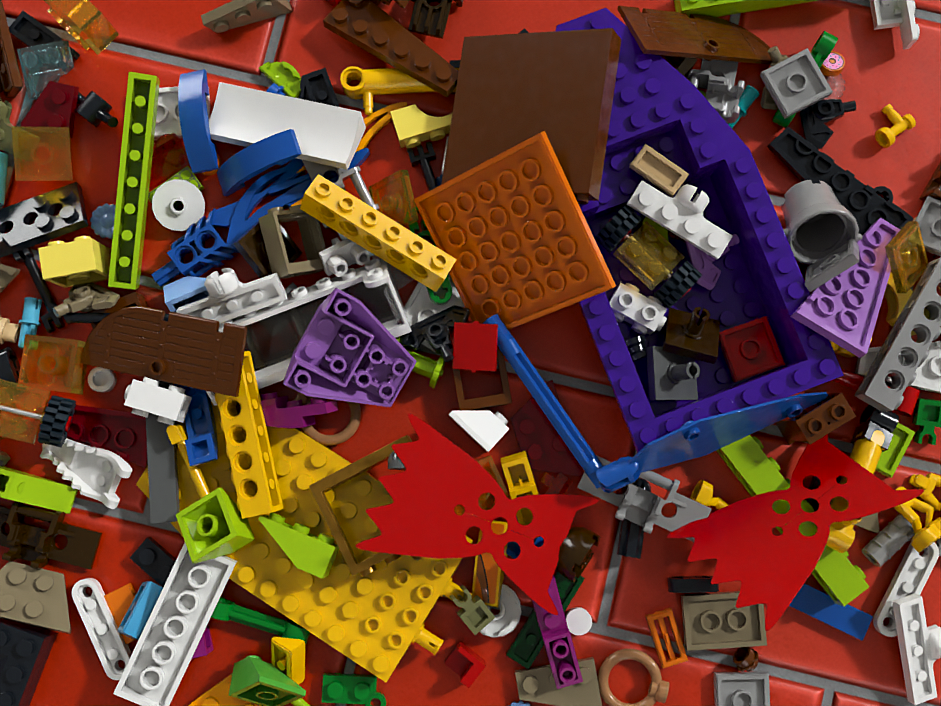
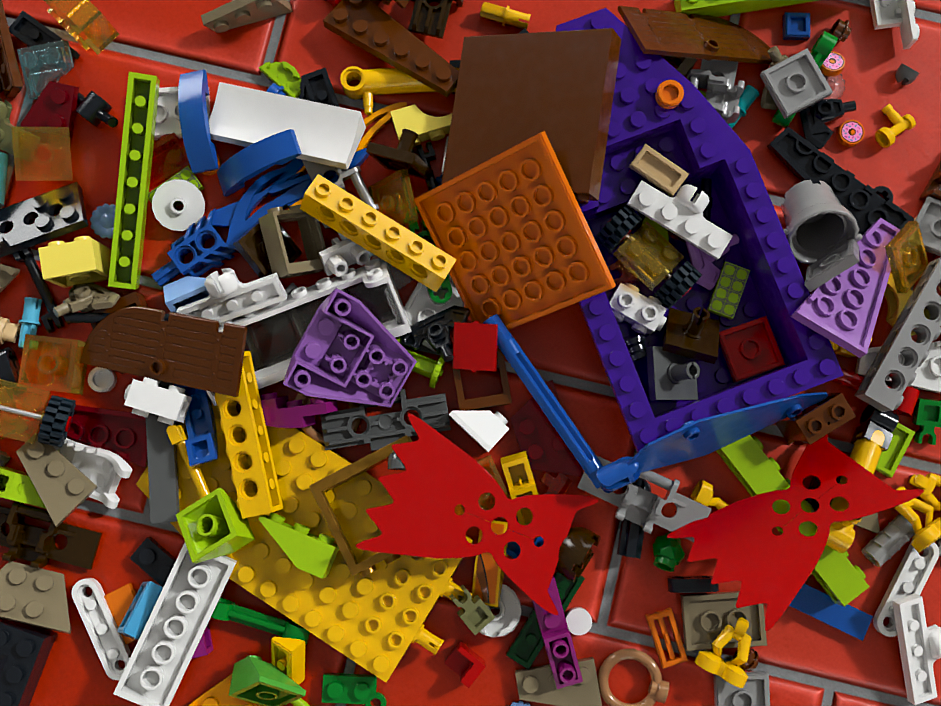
(55, 479): none -> dark tan wing
(383, 428): none -> dark grey piece
(401, 157): none -> dark brown tile
(504, 15): none -> yellow axle
(626, 275): none -> clear red tile
(667, 552): none -> green rock
(669, 94): none -> orange tile
(706, 187): none -> black piece
(728, 290): none -> lime tile
(728, 670): none -> yellow piece
(796, 26): none -> blue tile
(840, 30): none -> reddish brown plate
(850, 133): none -> tile
(906, 74): none -> dark grey hinge

